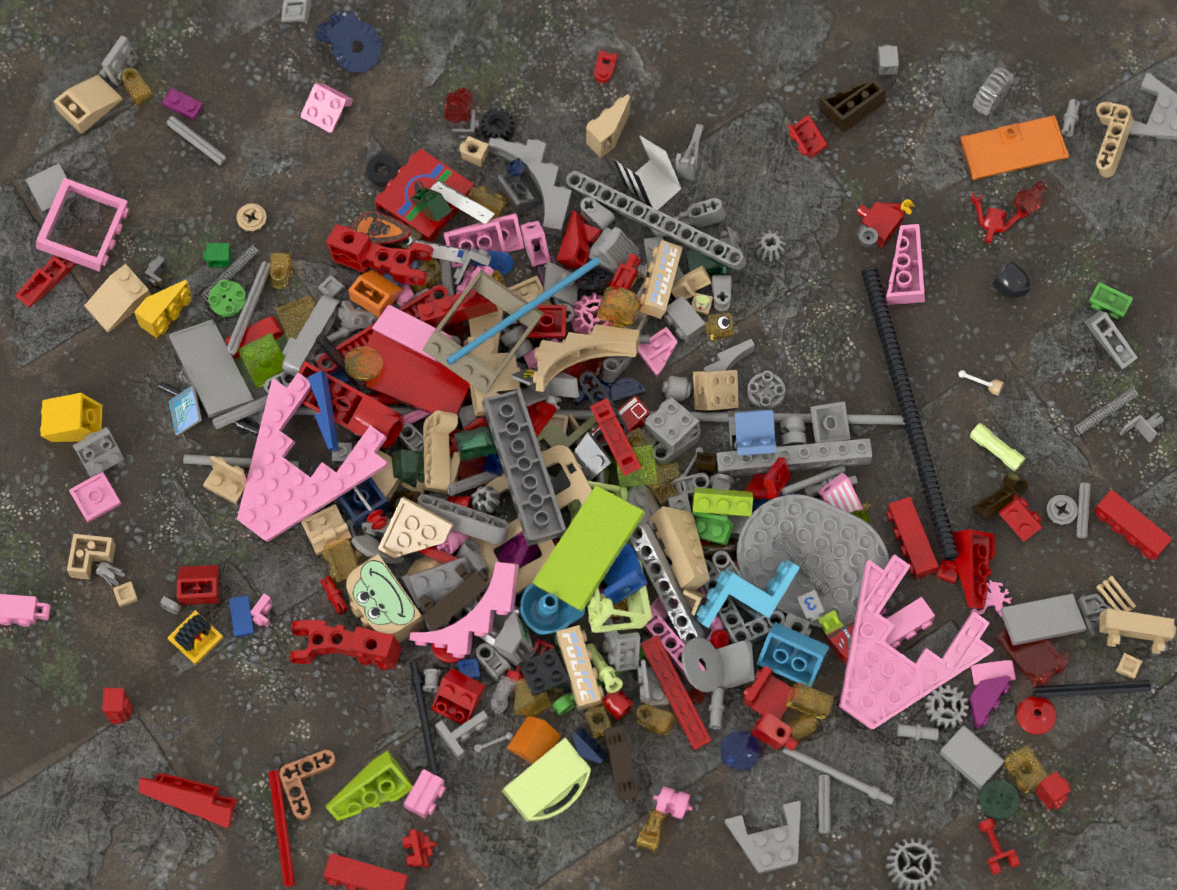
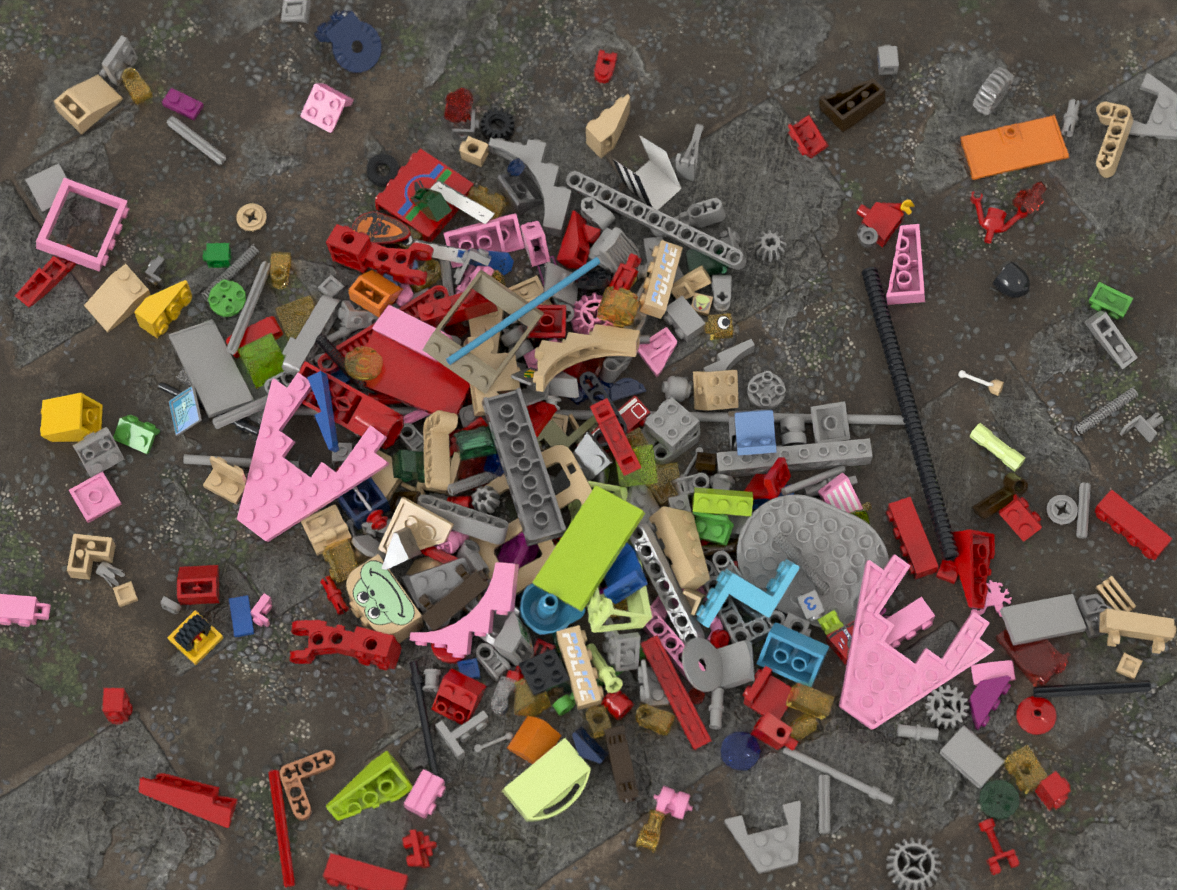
(135, 433): none -> bright green bracket
(401, 548): none -> slope

